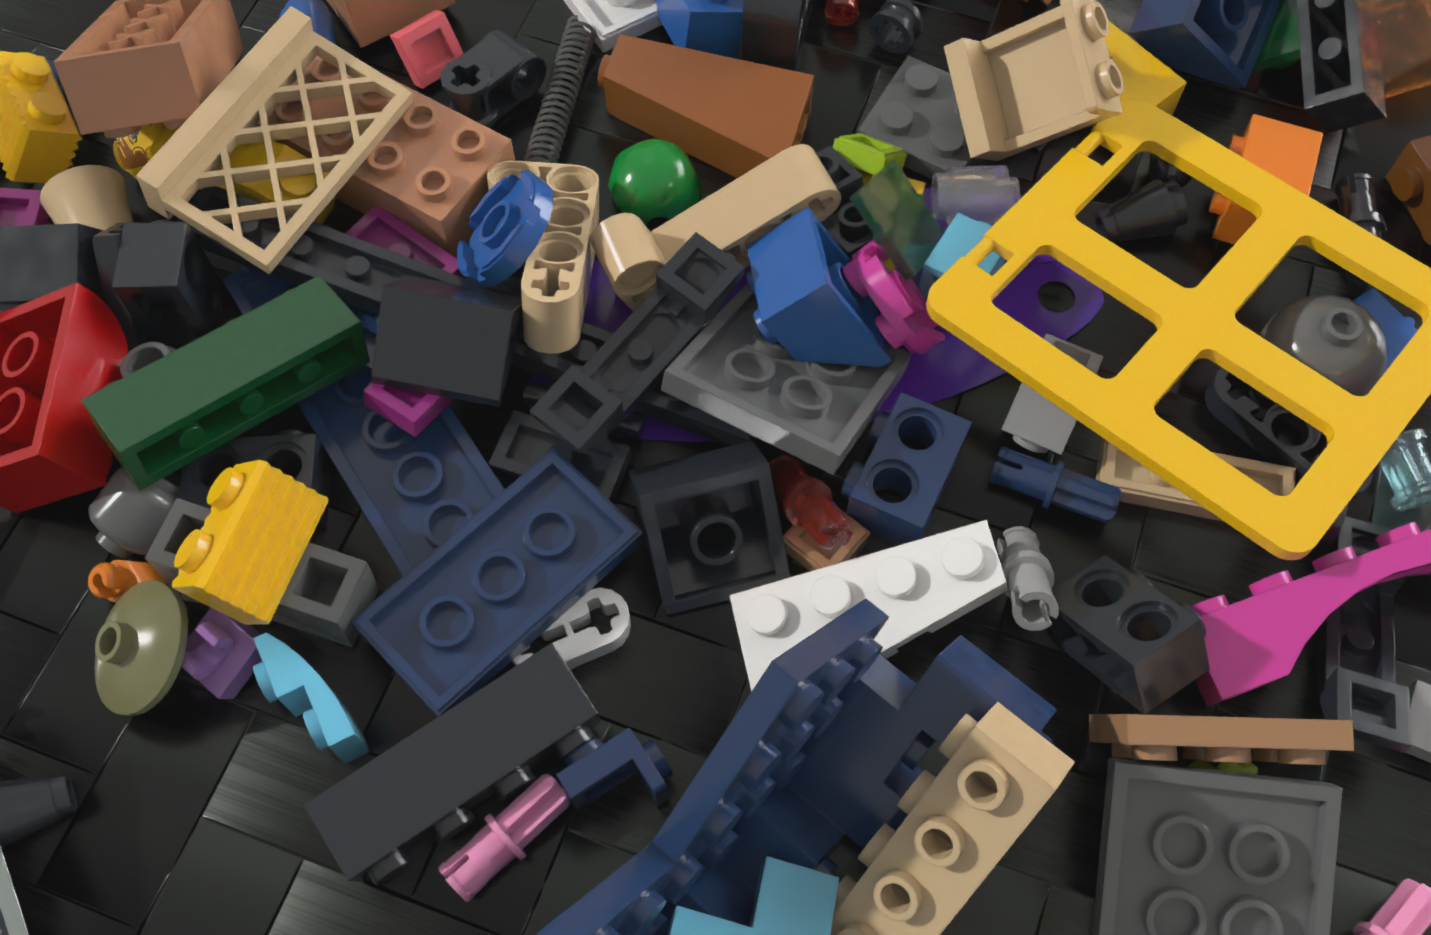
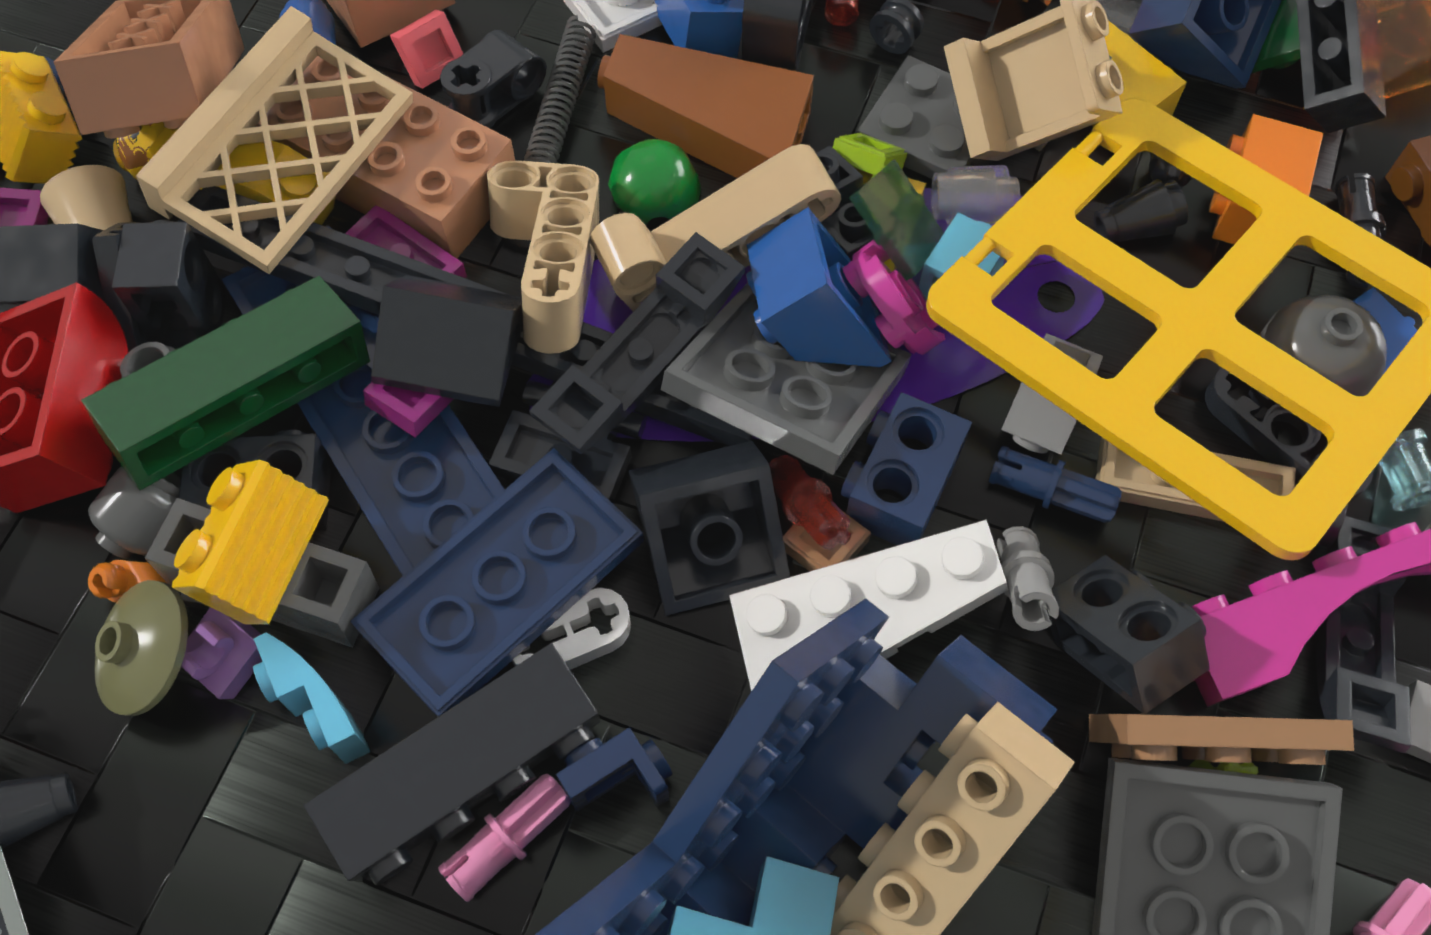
(505, 228): blue tile -> none

